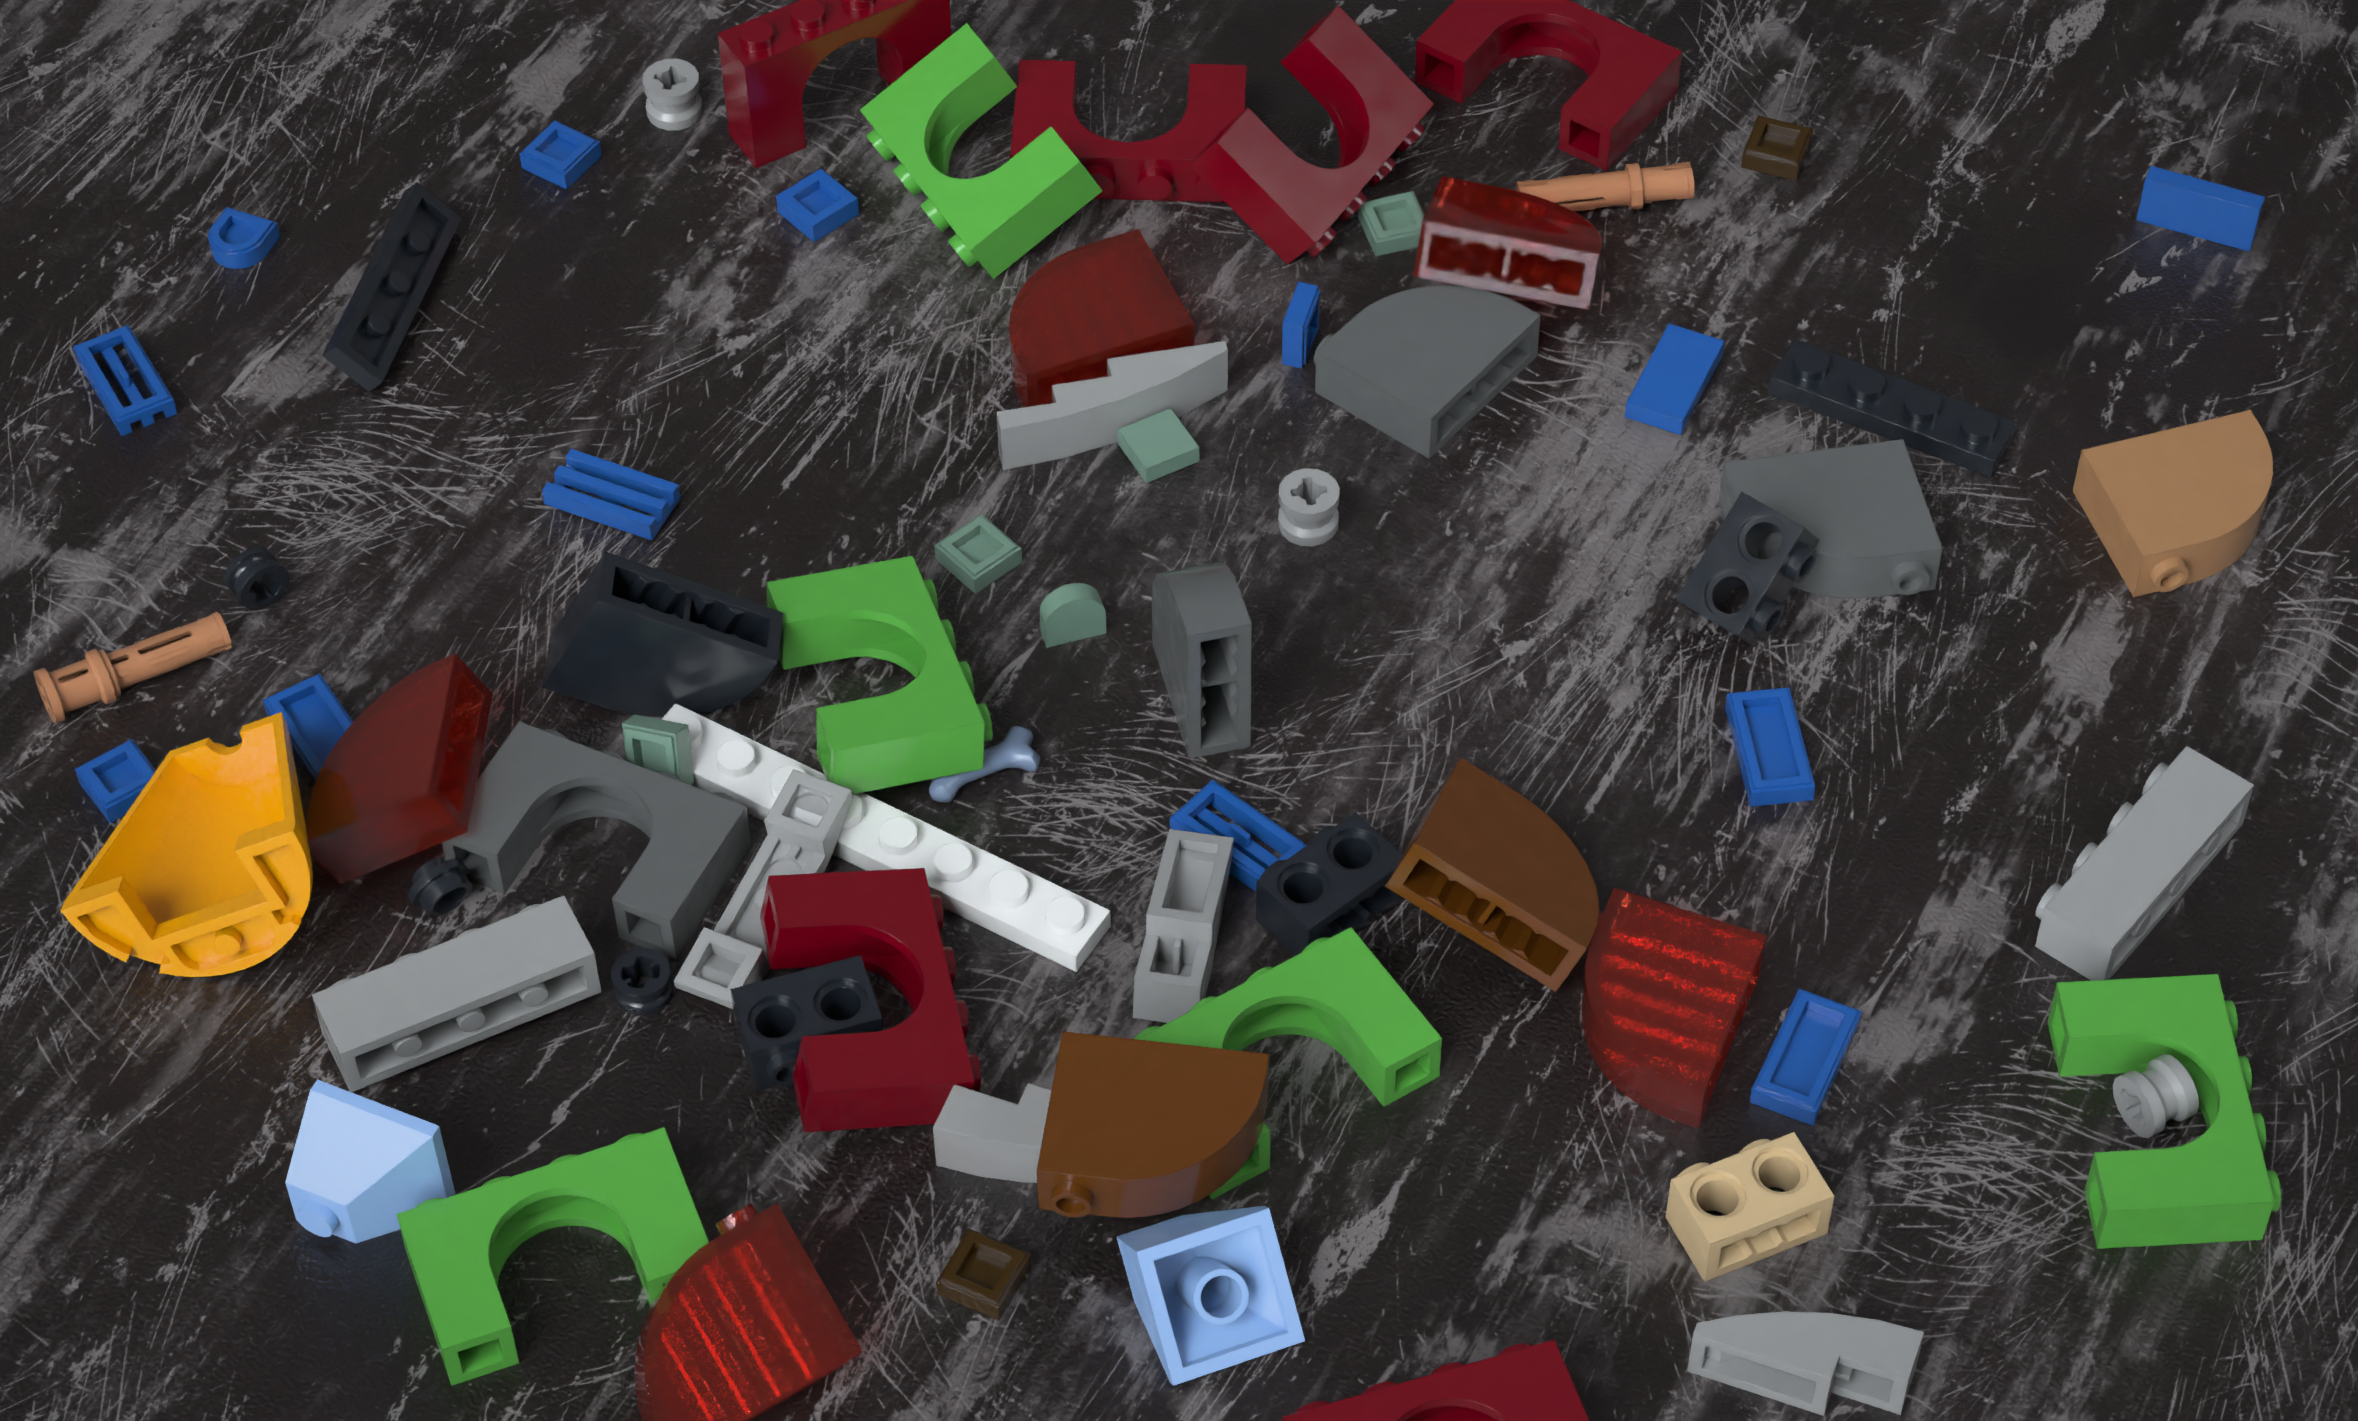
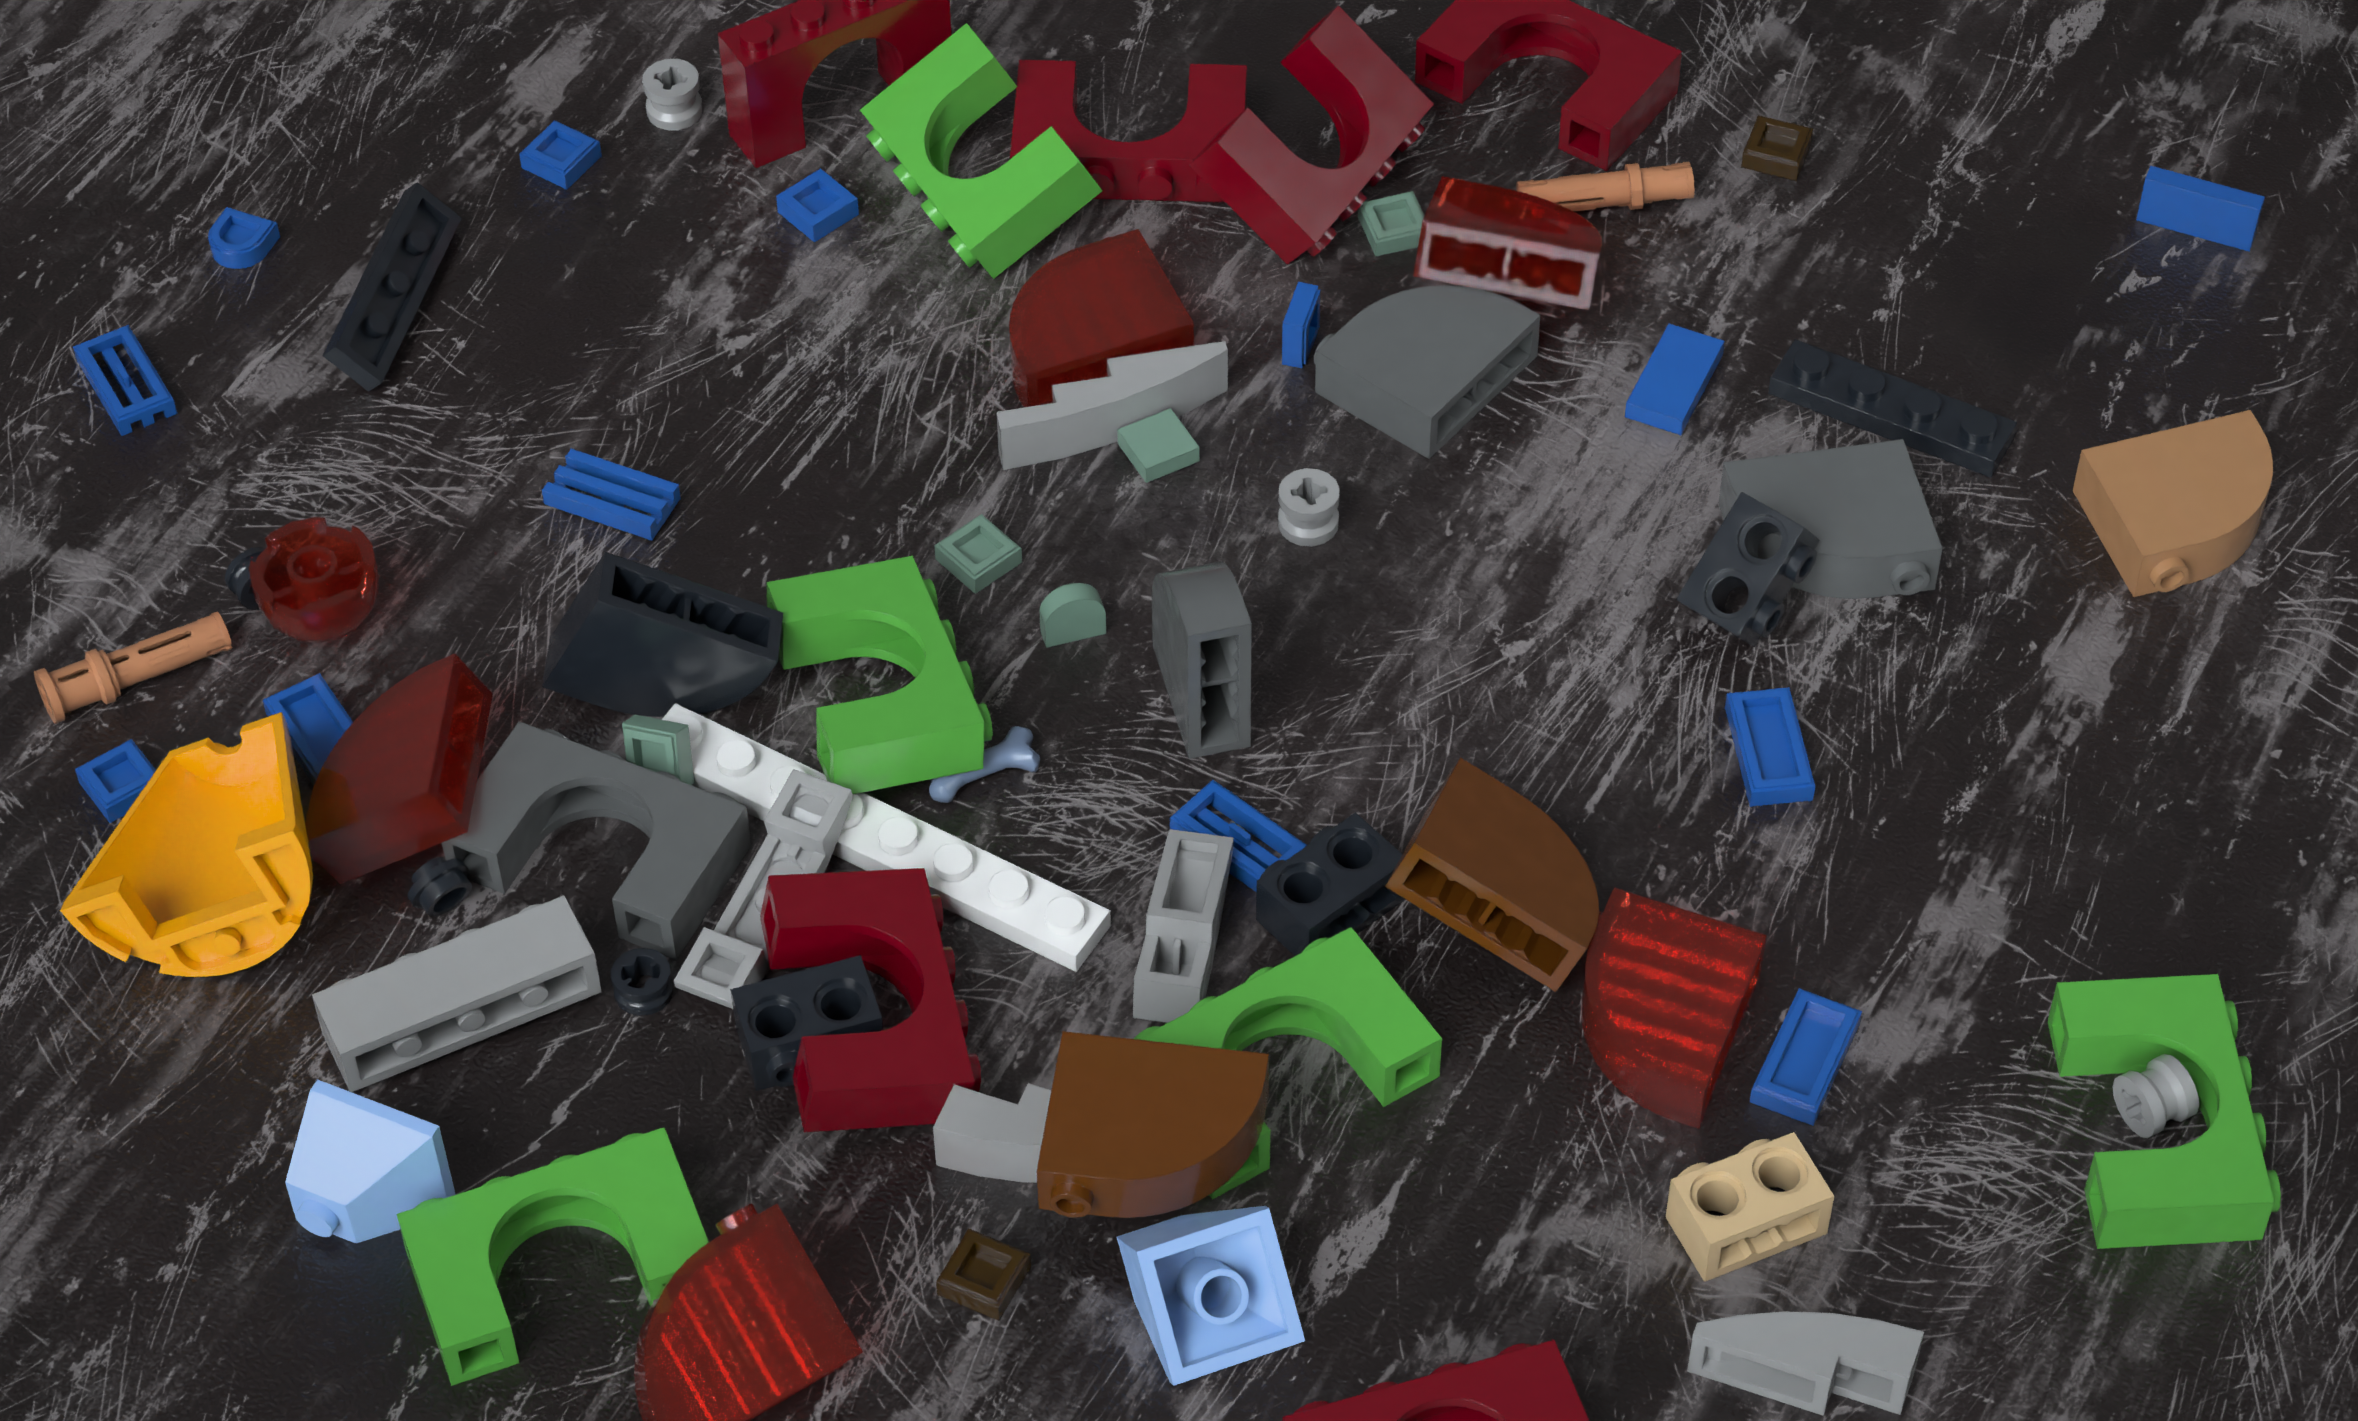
(315, 580): none -> clear red cylinder
(2142, 864): light grey brick -> none

